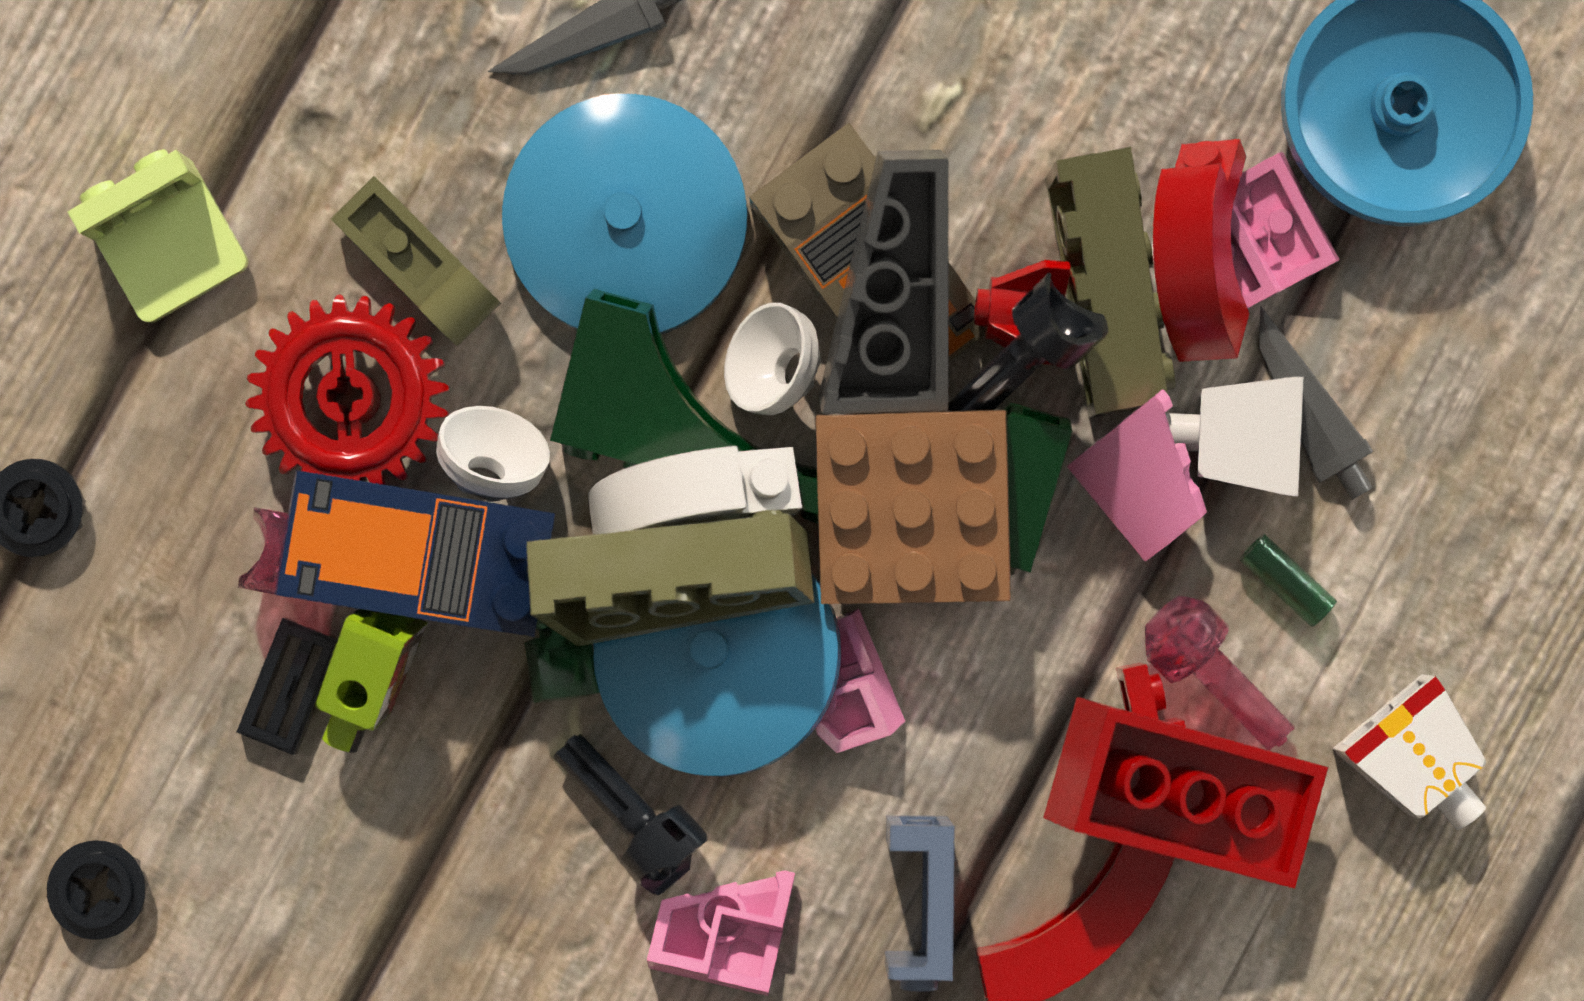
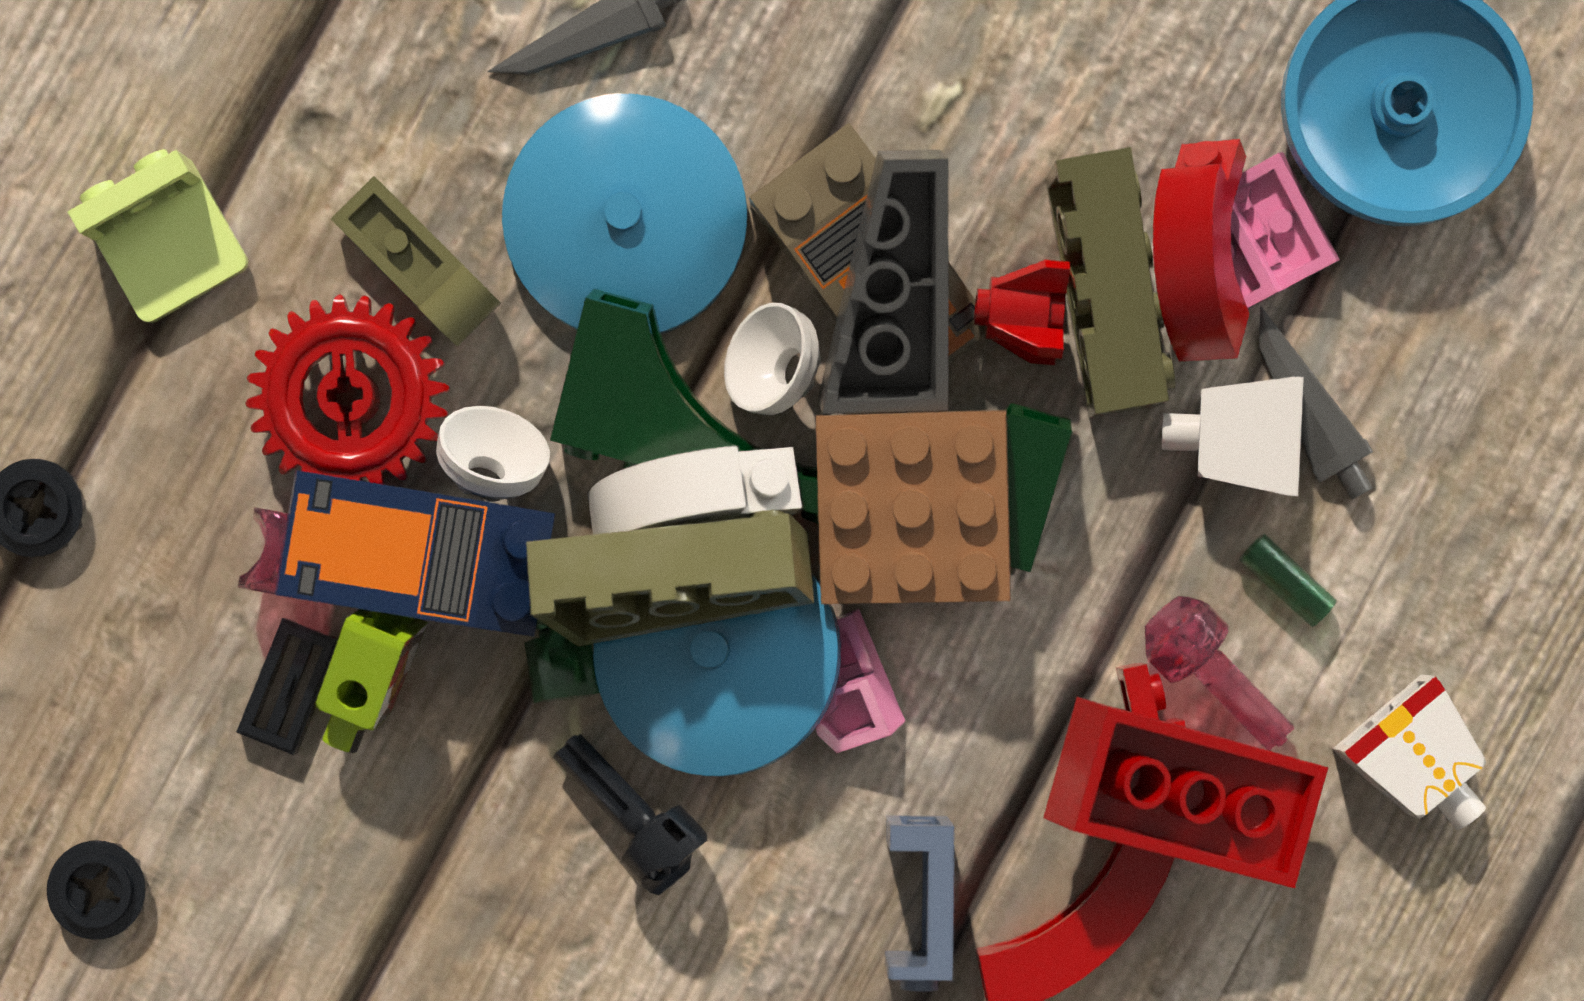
(724, 934): bright pink slope -> none
(1049, 330): black piece -> none
(1142, 479): bright pink slope -> none

